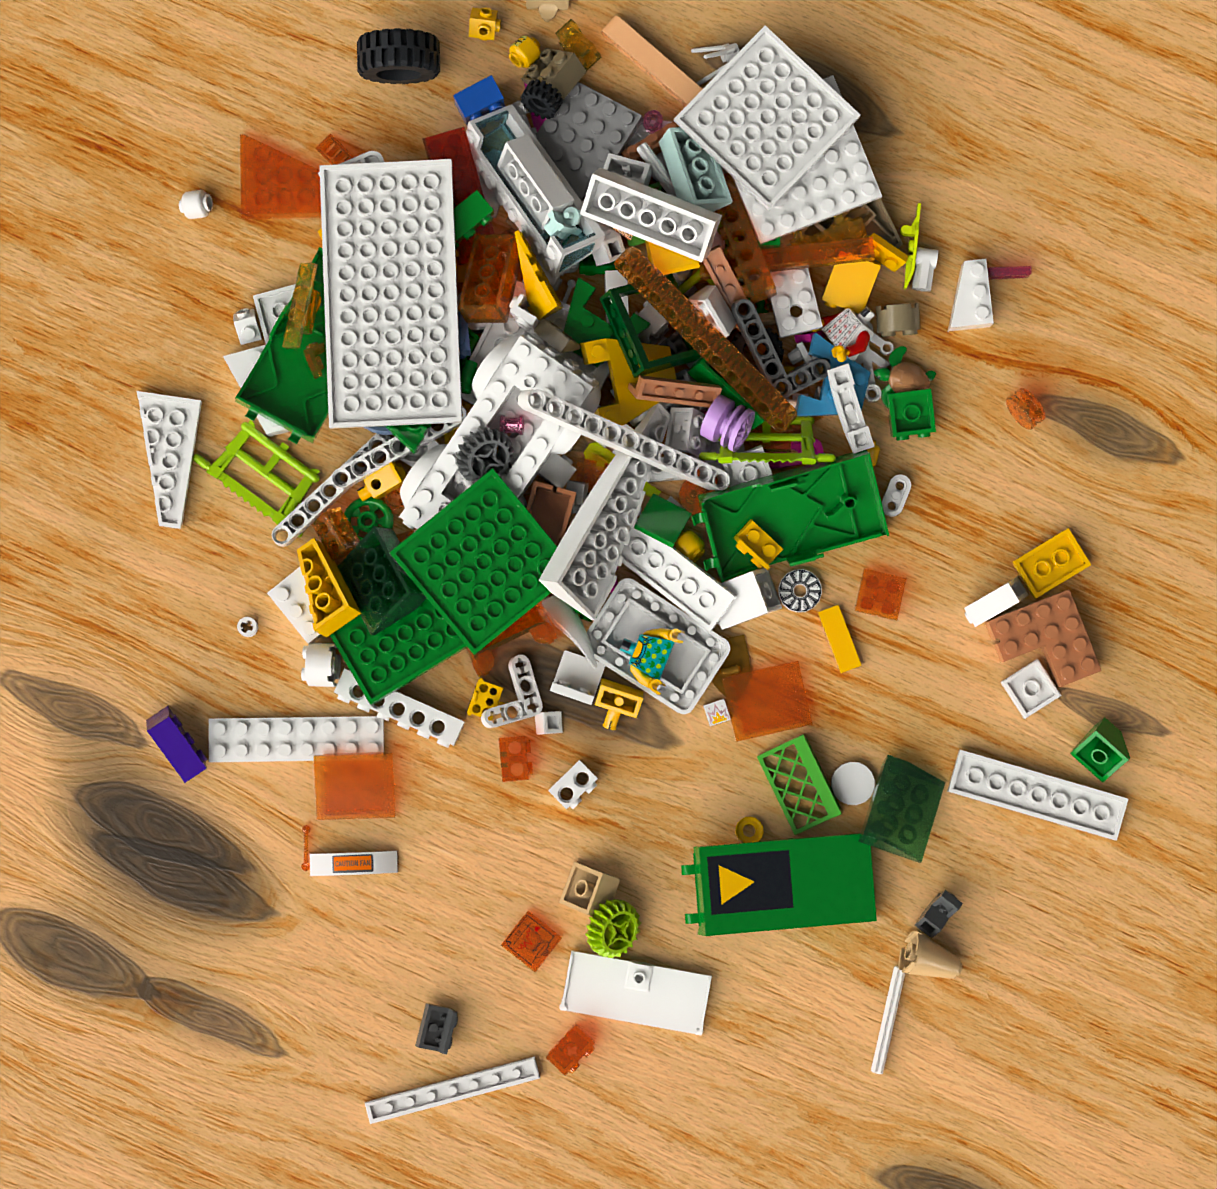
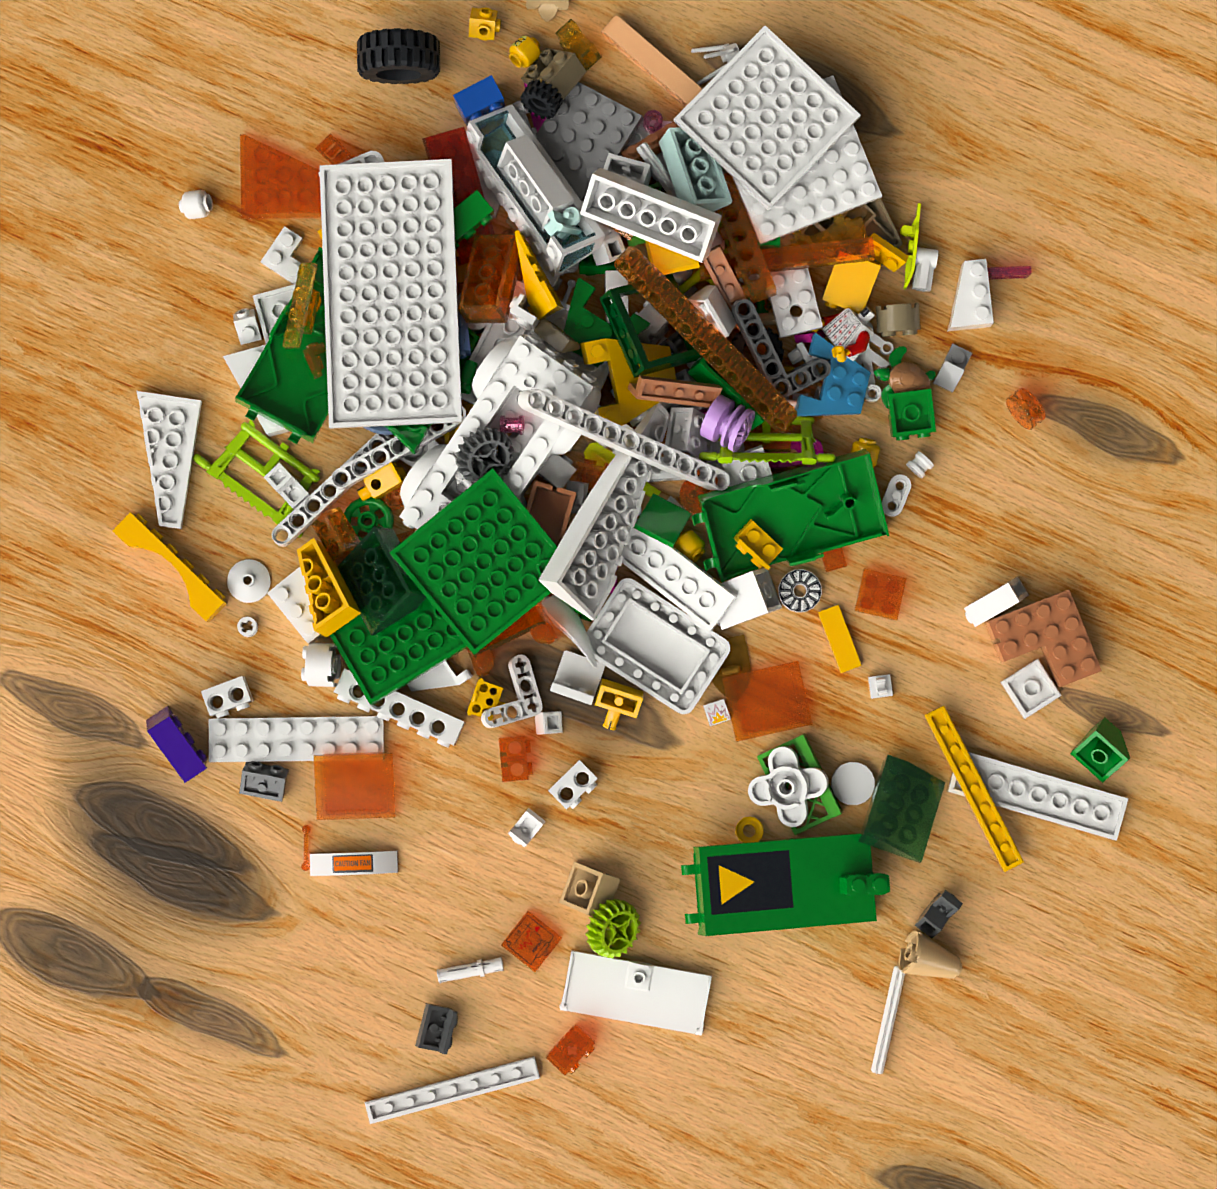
(201, 597): none -> yellow arch
(226, 691): none -> white brick
(256, 589): none -> white dish
(263, 781): none -> bracket
(280, 255): none -> white plate
(286, 485): none -> white slope
(439, 677): none -> white flag
(469, 970): none -> white pin
(526, 827): none -> white bracket
(650, 655): torso -> none
(772, 789): none -> white plant
(834, 560): none -> clear orange tile
(848, 408): white slope -> none
(864, 884): none -> green brick
(880, 686): none -> white tile
(920, 464): none -> white wheel
(952, 368): none -> light grey slope
(974, 788): none -> yellow tile
(1051, 563): yellow plate -> none

